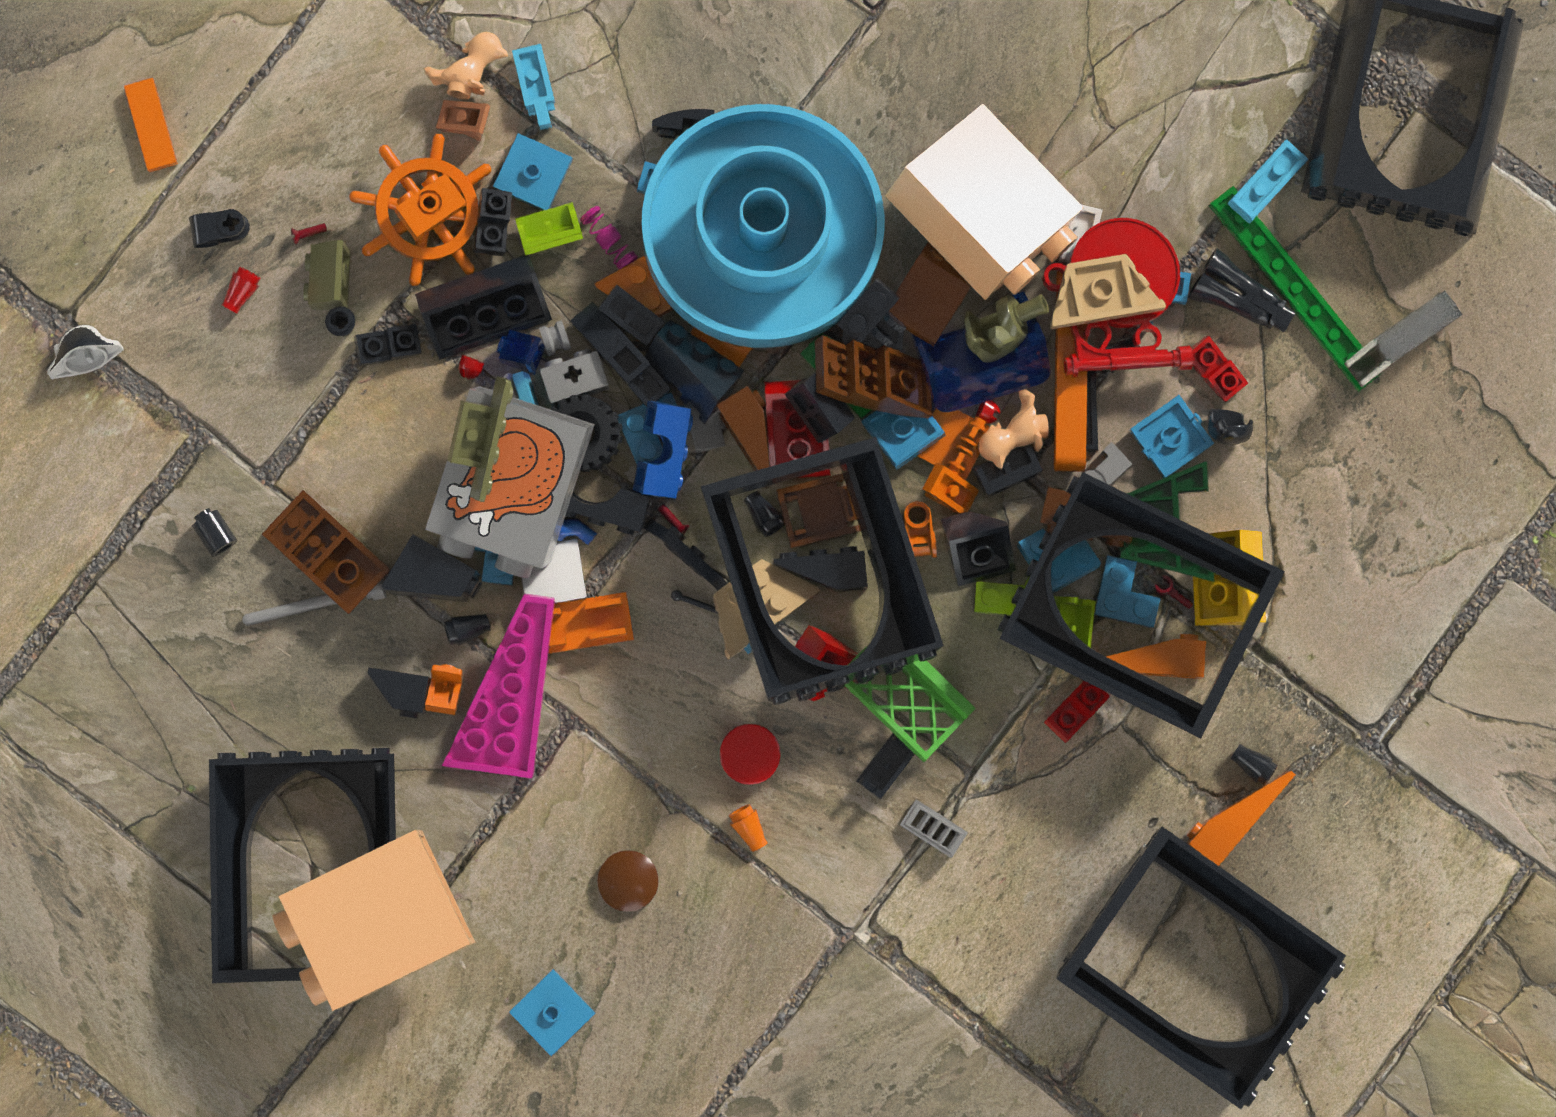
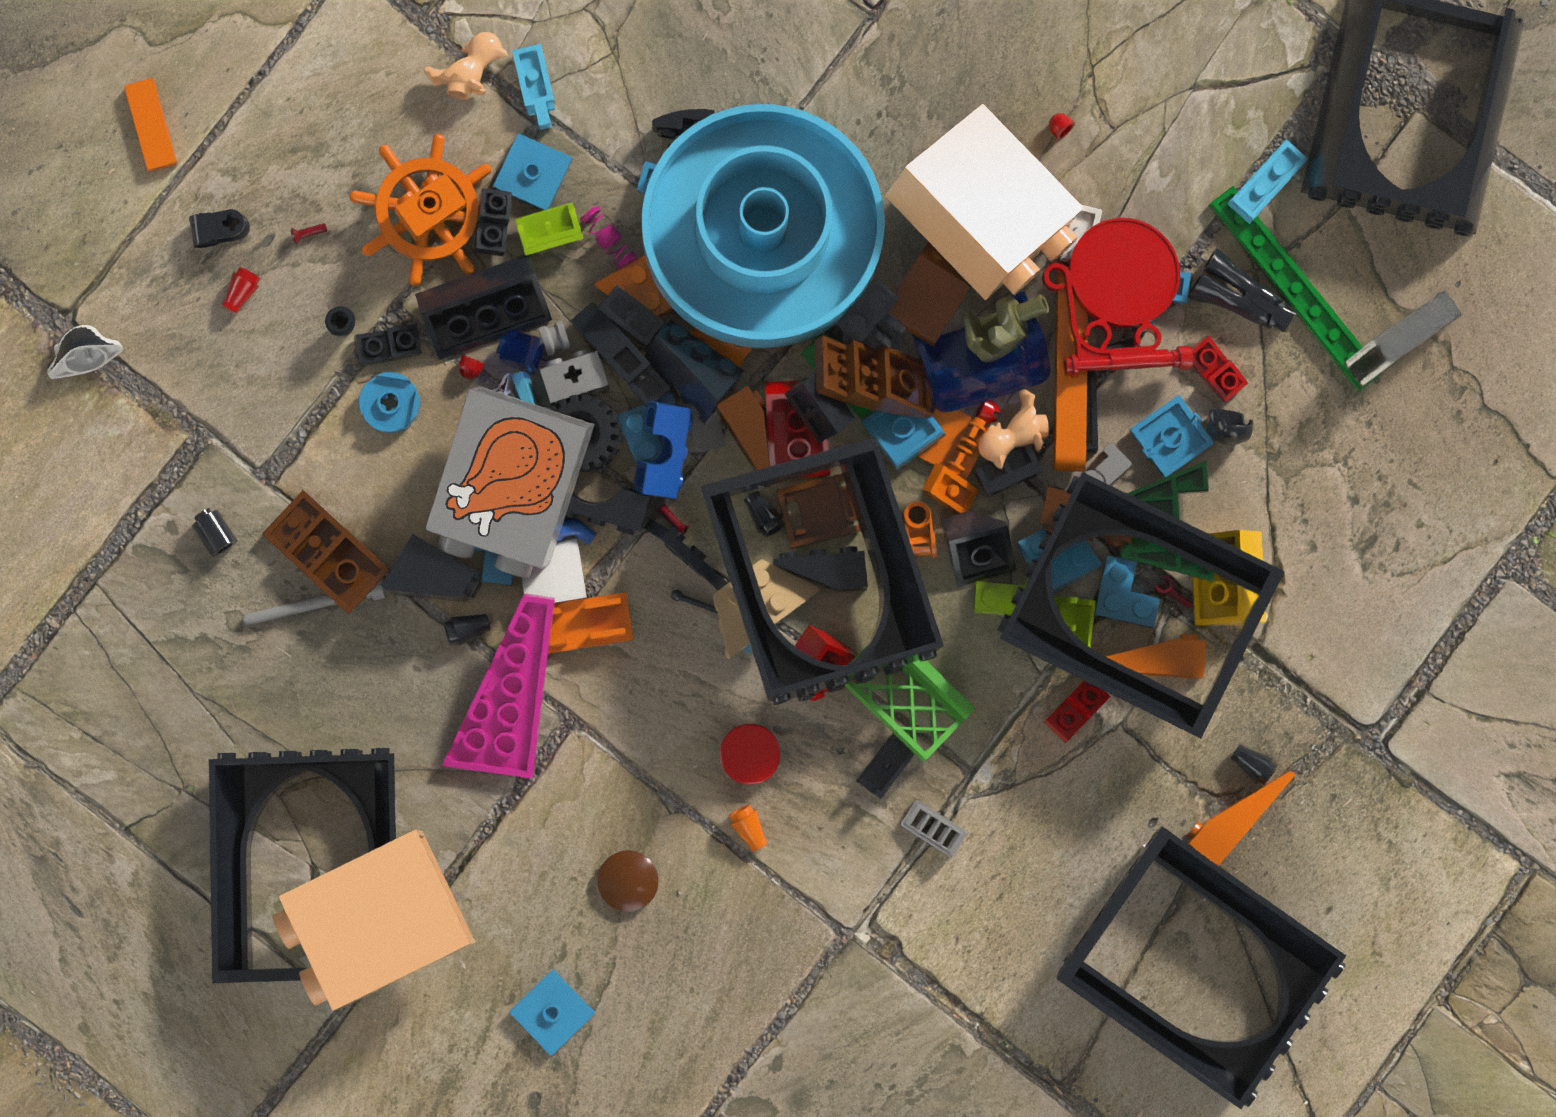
(328, 275): olive slope -> none
(380, 388): none -> dark azure plate
(402, 690): black slope -> none
(444, 689): orange bracket -> none
(463, 118): nougat slope -> none
(478, 435): olive bracket -> none
(1061, 125): none -> red hinge
(1102, 291): tan wing -> none

